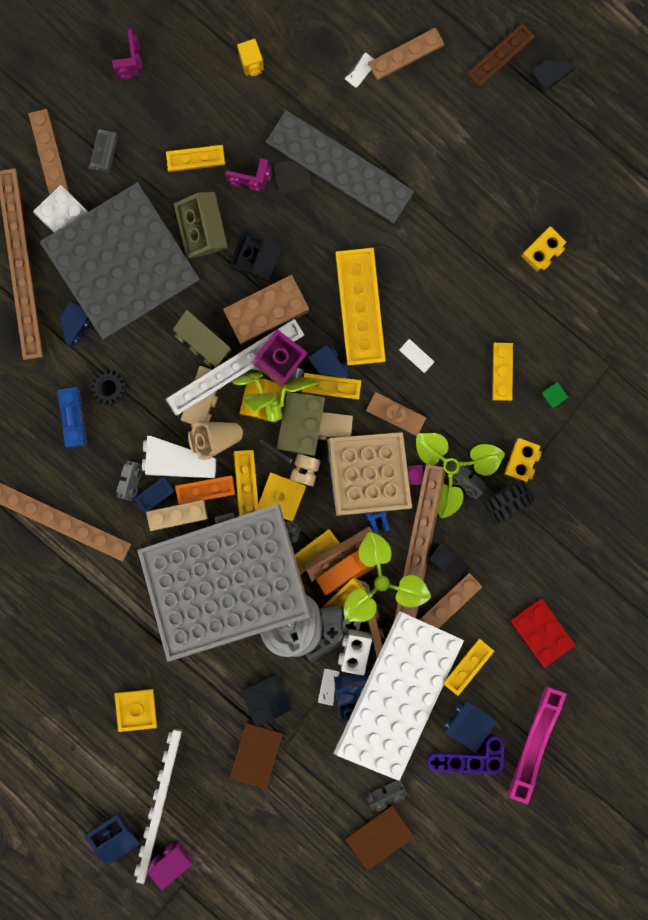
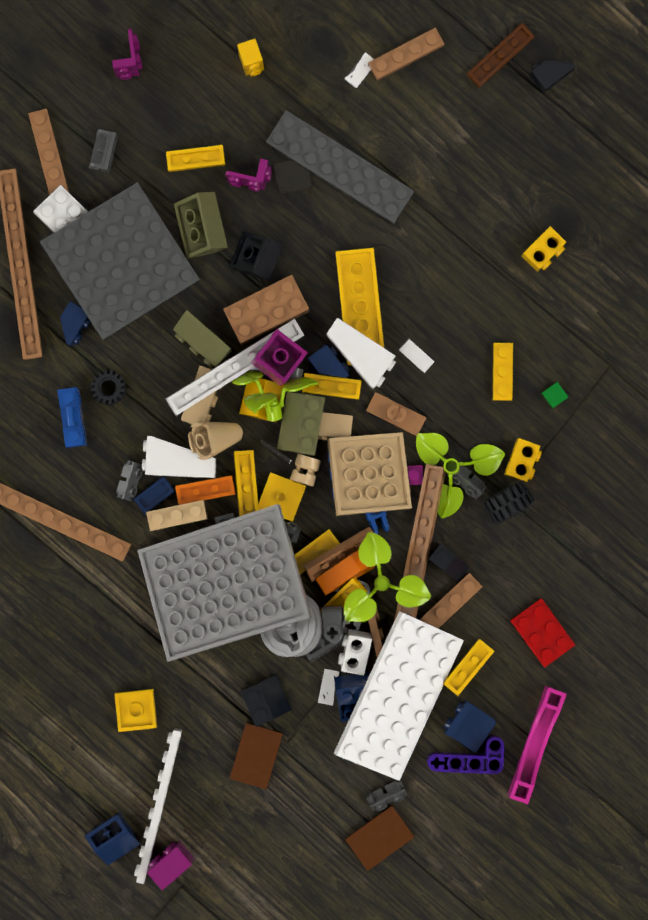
(362, 353): none -> white slope

